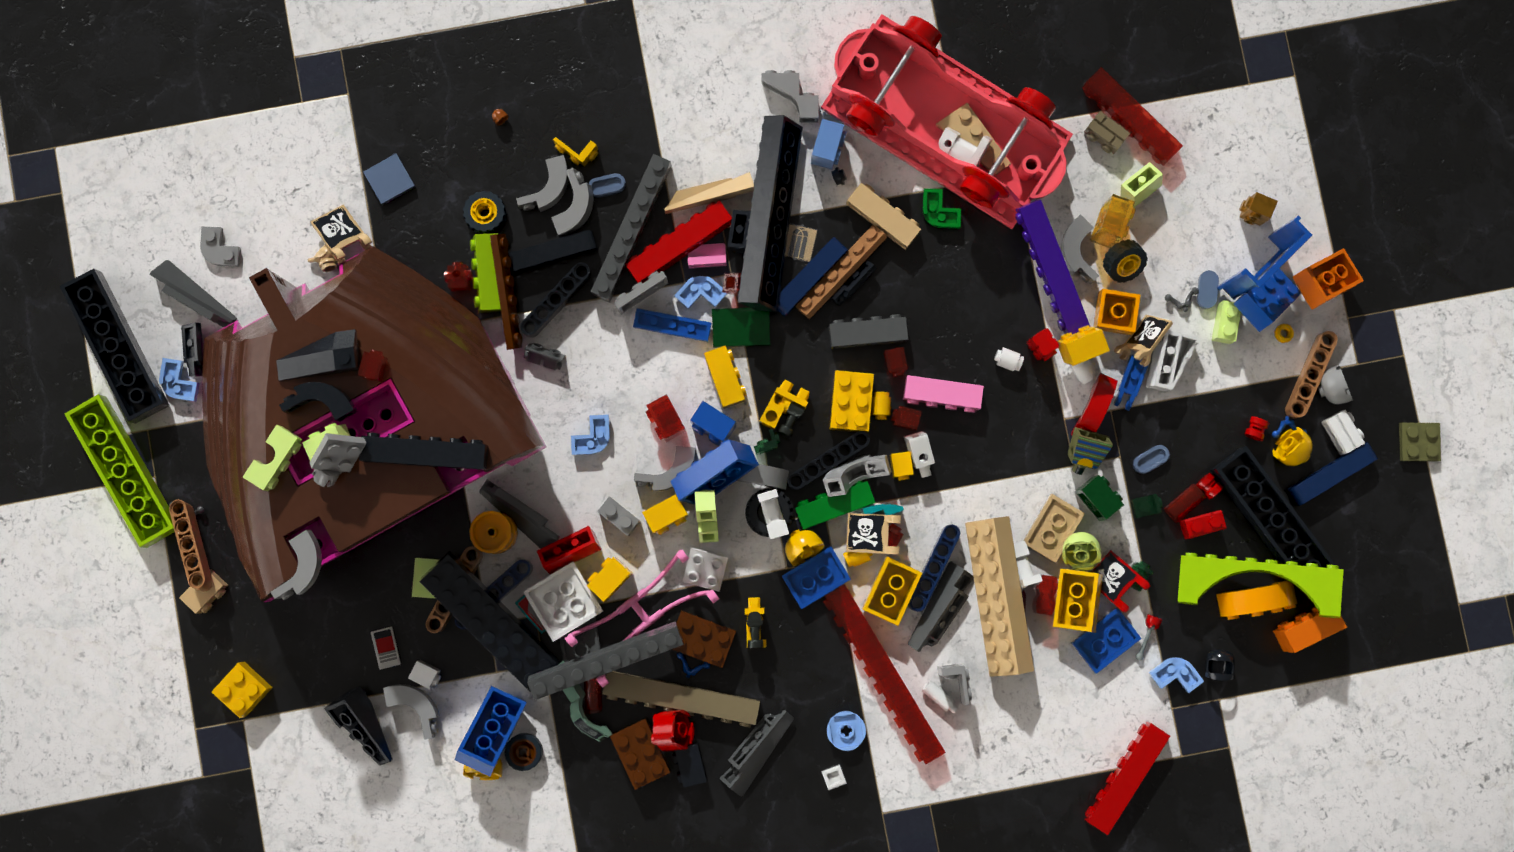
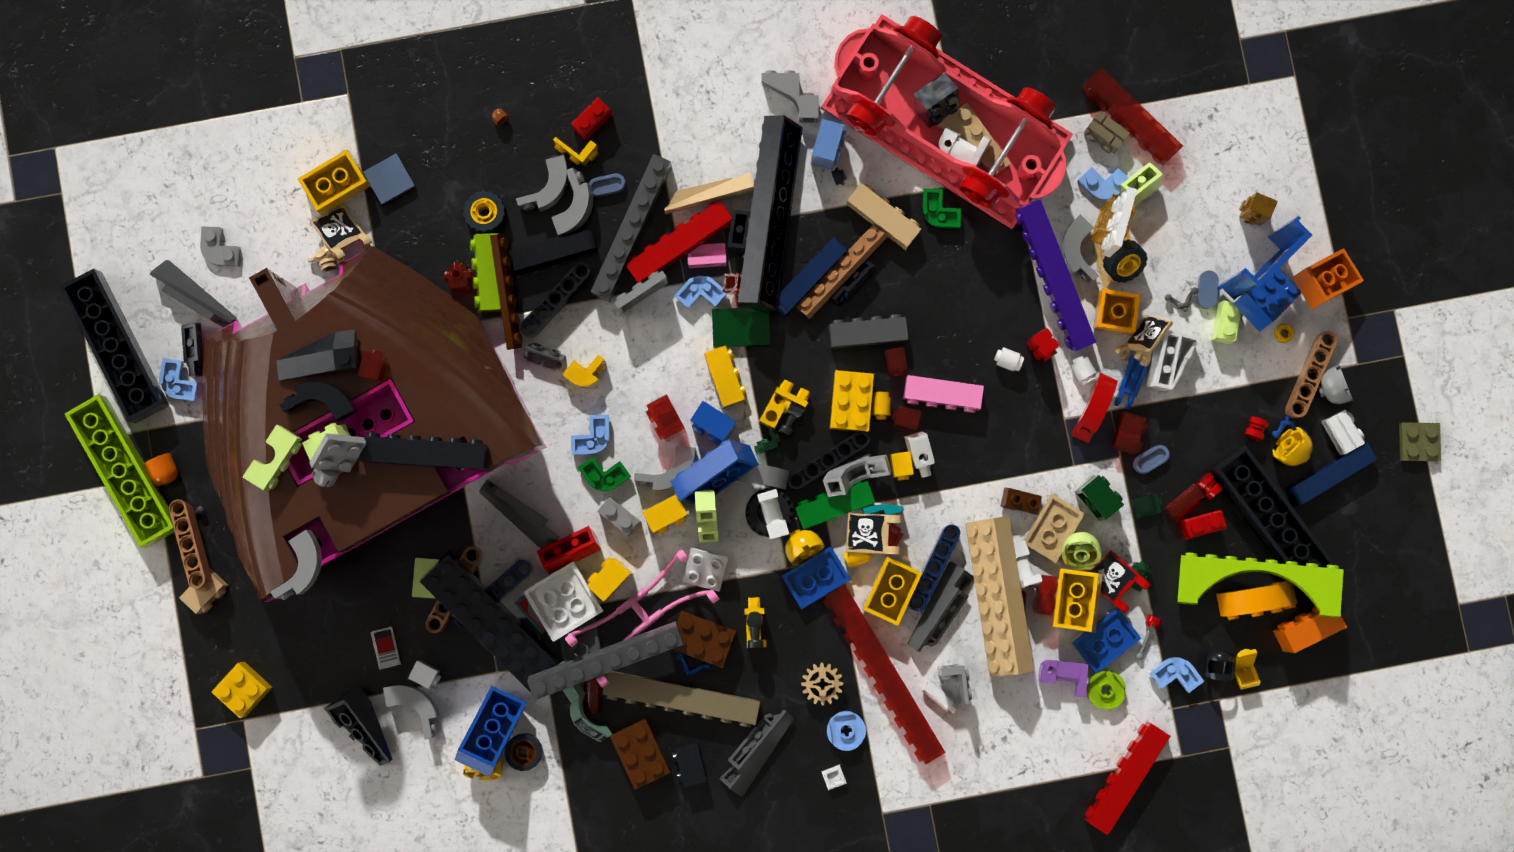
(161, 469): none -> orange helmet
(334, 182): none -> yellow brick
(491, 543): light orange wheel -> none
(584, 377): none -> yellow brick
(591, 119): none -> red brick
(603, 480): none -> green plate
(672, 325): blue plate -> none
(672, 730): red brick -> none
(800, 242): clear piece -> none
(822, 692): none -> tan gear
(937, 100): none -> black brick
(1021, 501): none -> reddish brown plate
(1065, 671): none -> medium lavender piece
(1082, 345): yellow brick -> none
(1088, 449): olive torso -> none
(1101, 188): none -> light blue plate
(1117, 690): none -> lime plate
(1118, 224): none -> white plate
(1129, 433): none -> clear red brick
(1245, 670): none -> yellow bracket

